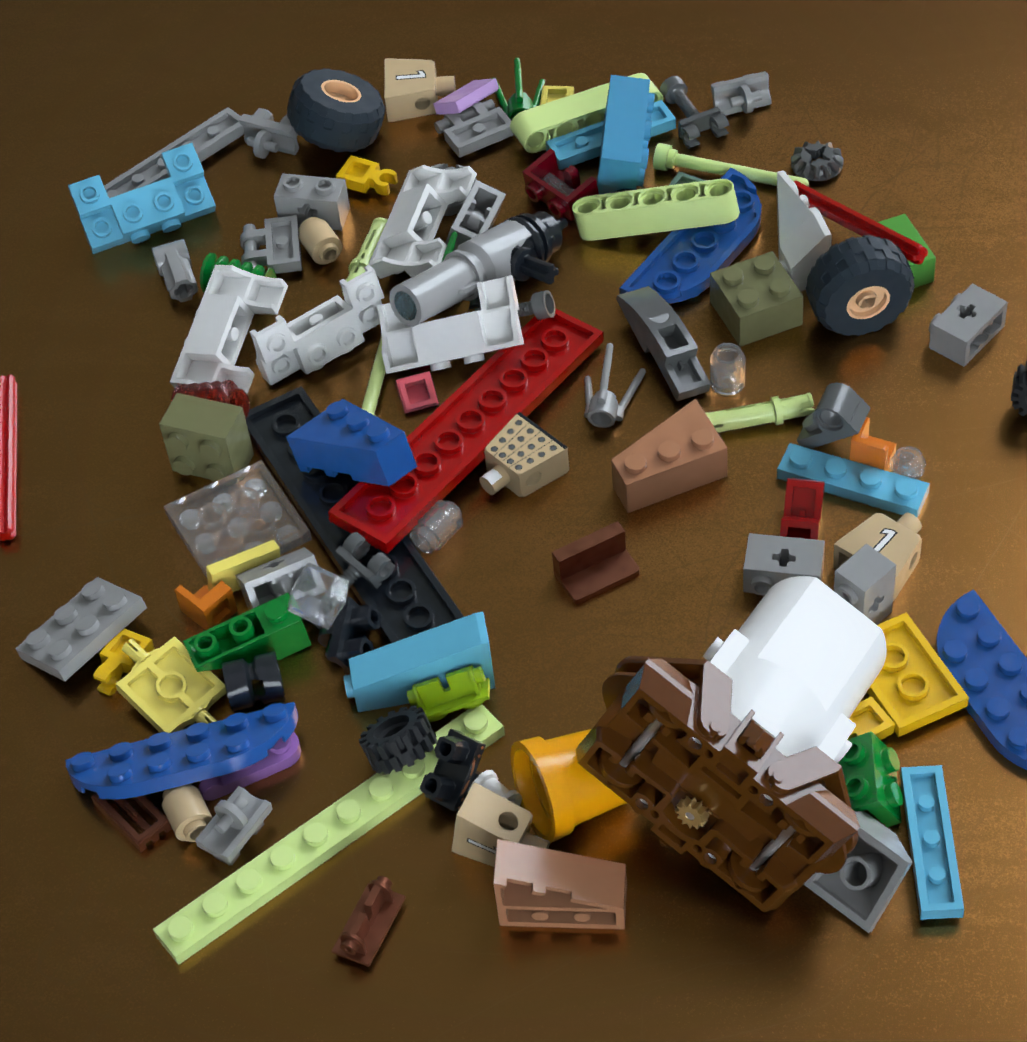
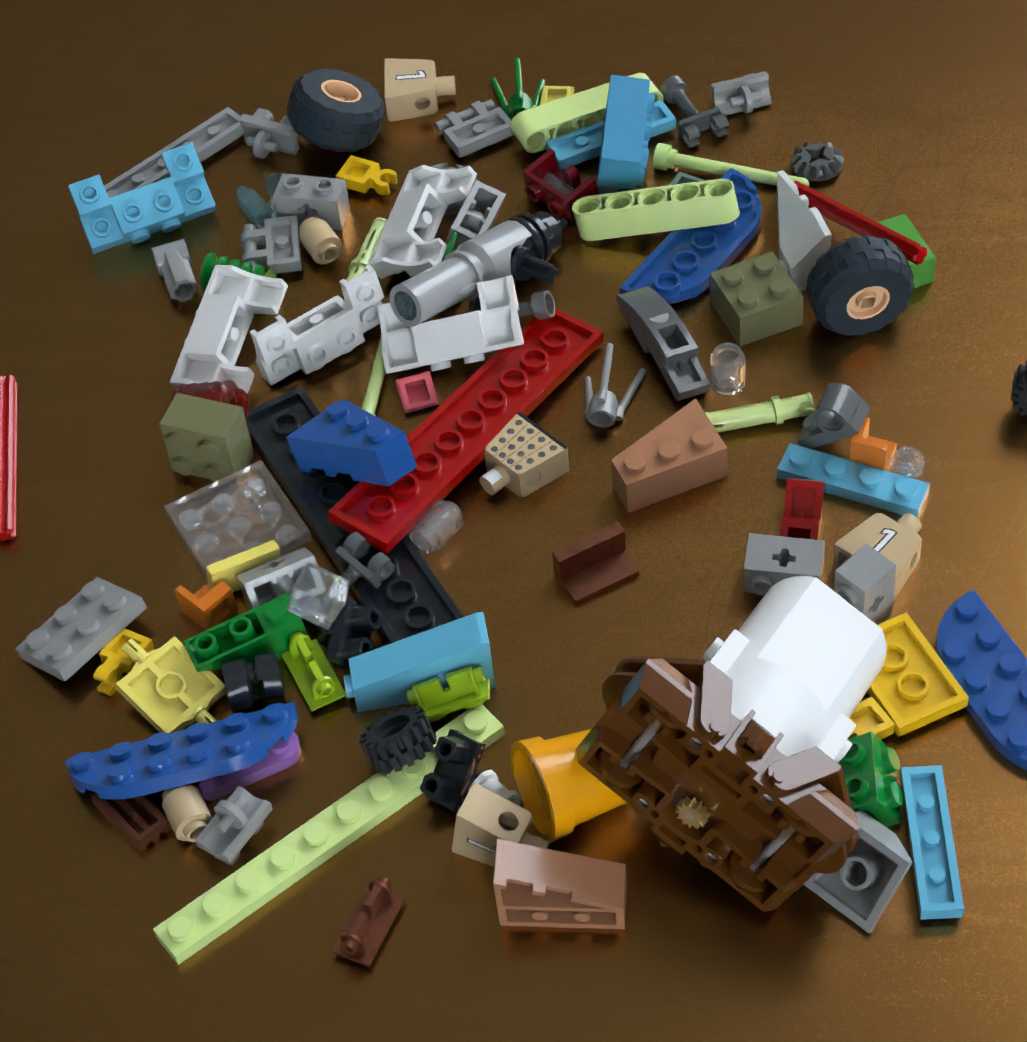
(254, 205): none -> clear light blue plant
(312, 672): none -> lime hinge
(466, 96): lavender tile -> none
(967, 324): light grey brick -> none

